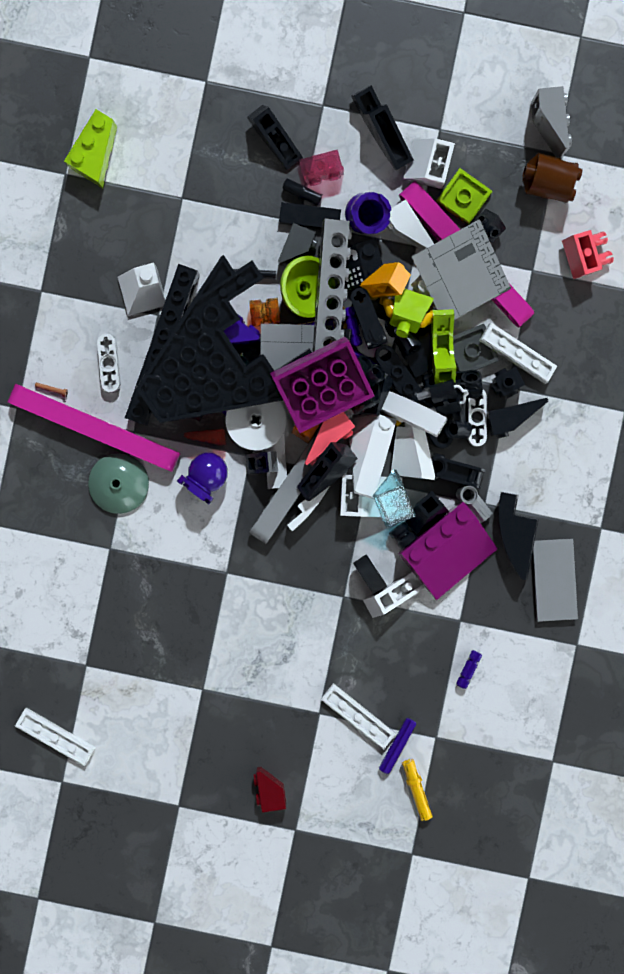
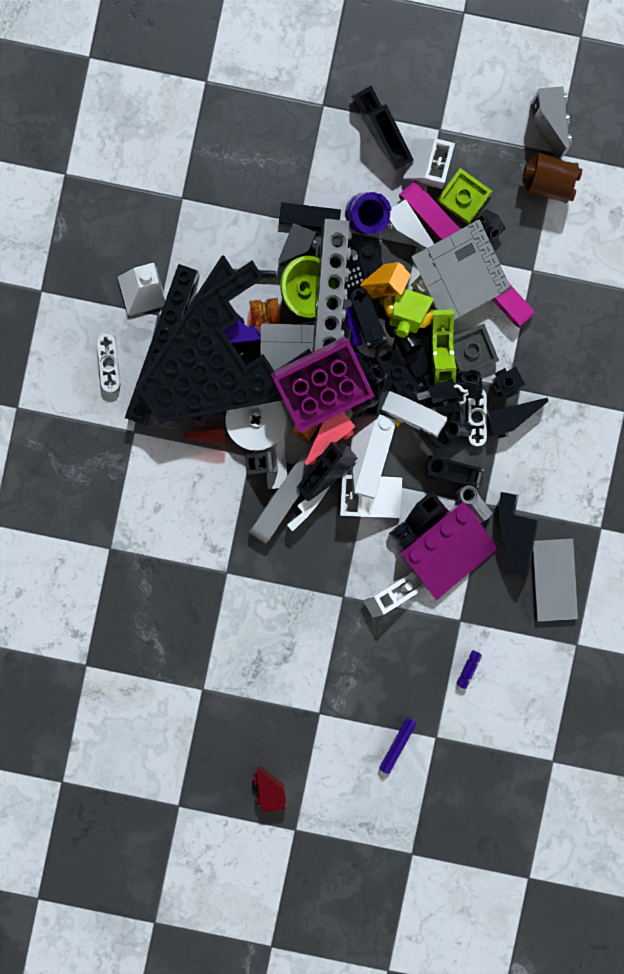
(55, 736): white tile -> none
(64, 392): nougat piece -> none
(93, 148): lime wedge -> none
(94, 427): dark pink beam -> none
(132, 487): sand green dish -> none
(205, 475): dark purple tile -> none
(274, 136): black slope -> none
(302, 191): black axle -> none
(321, 167): clear pink bracket -> none
(358, 716): white tile -> none
(370, 574): black tyre -> none
(393, 500): clear light blue slope -> none
(412, 454): white slope -> none
(414, 781): yellow pin -> none
(518, 353): white tile -> none
(583, 254): coral brick -> none

